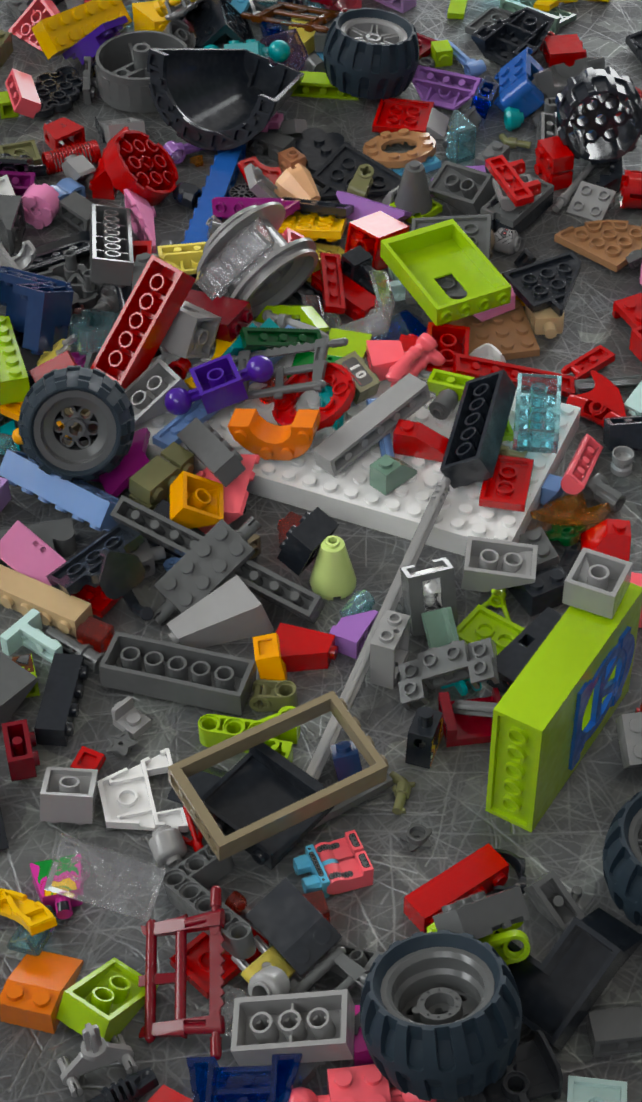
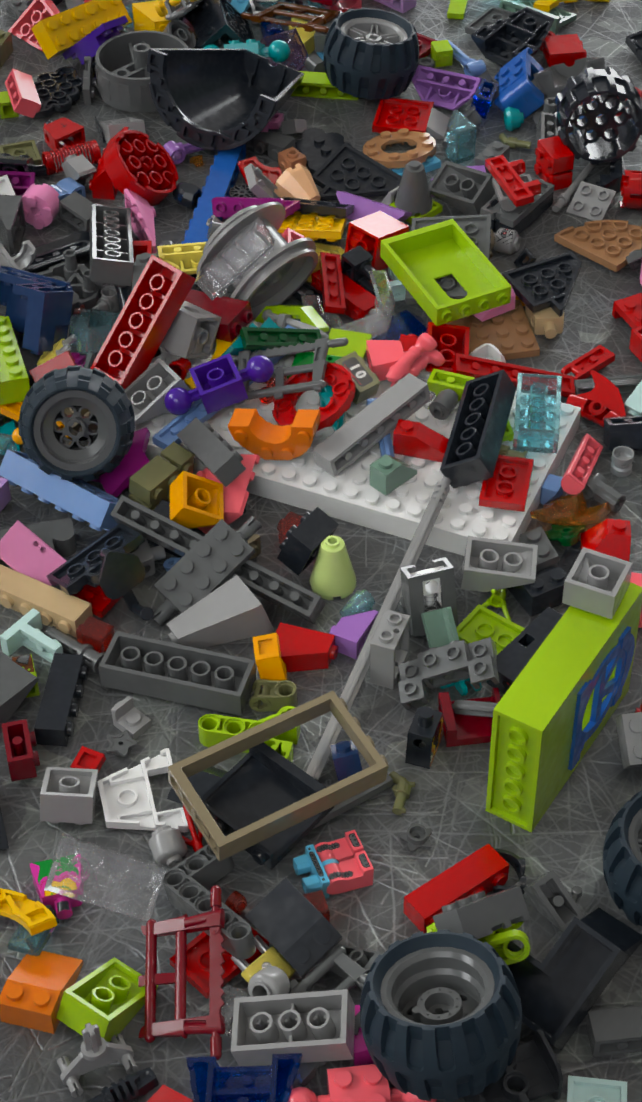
(362, 181): olive piece -> none

